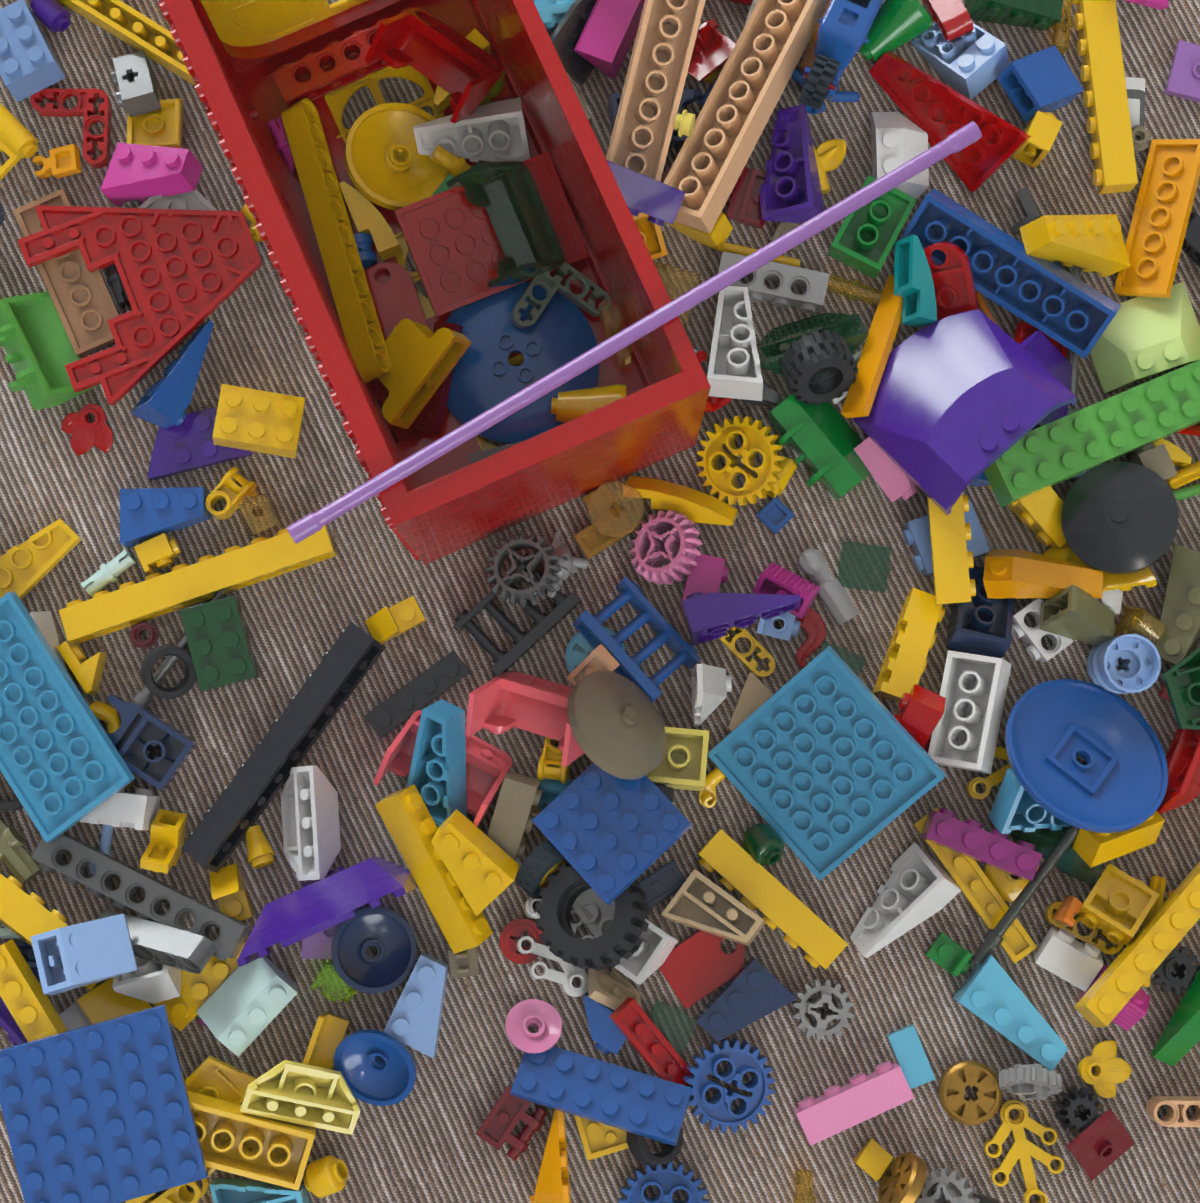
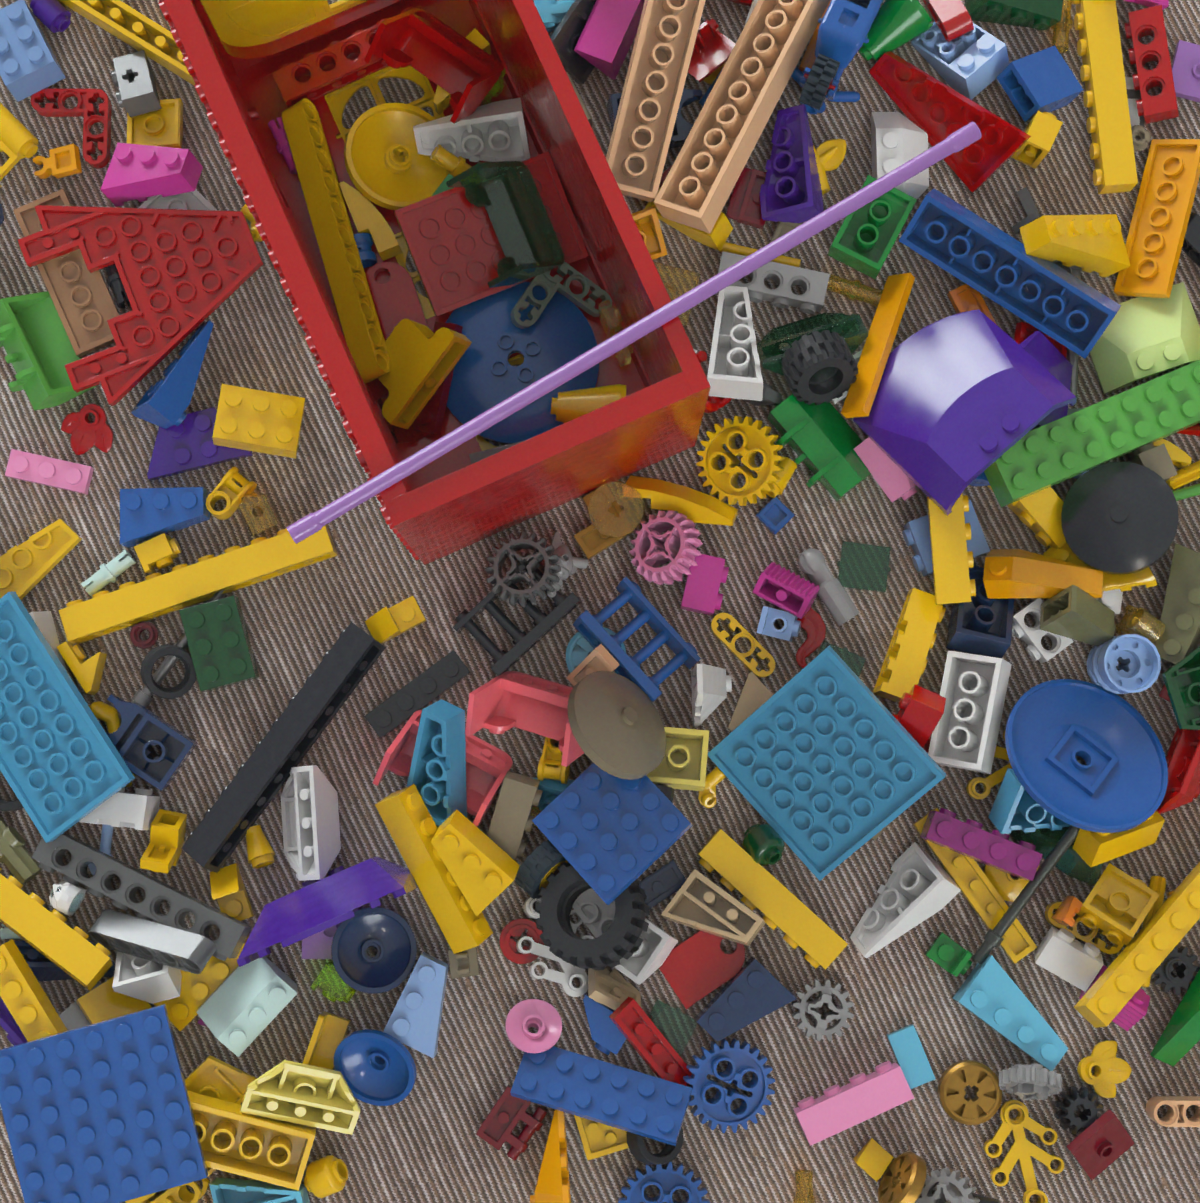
(49, 471): none -> bright pink plate
(66, 897): none -> white rock
(83, 954): light blue slope -> none
(647, 195): wedge -> none
(684, 123): light yellow plate -> none
(713, 614): dark purple wedge -> none
(914, 283): teal slope -> none
(952, 281): red tile -> none
(1151, 23): none -> red brick

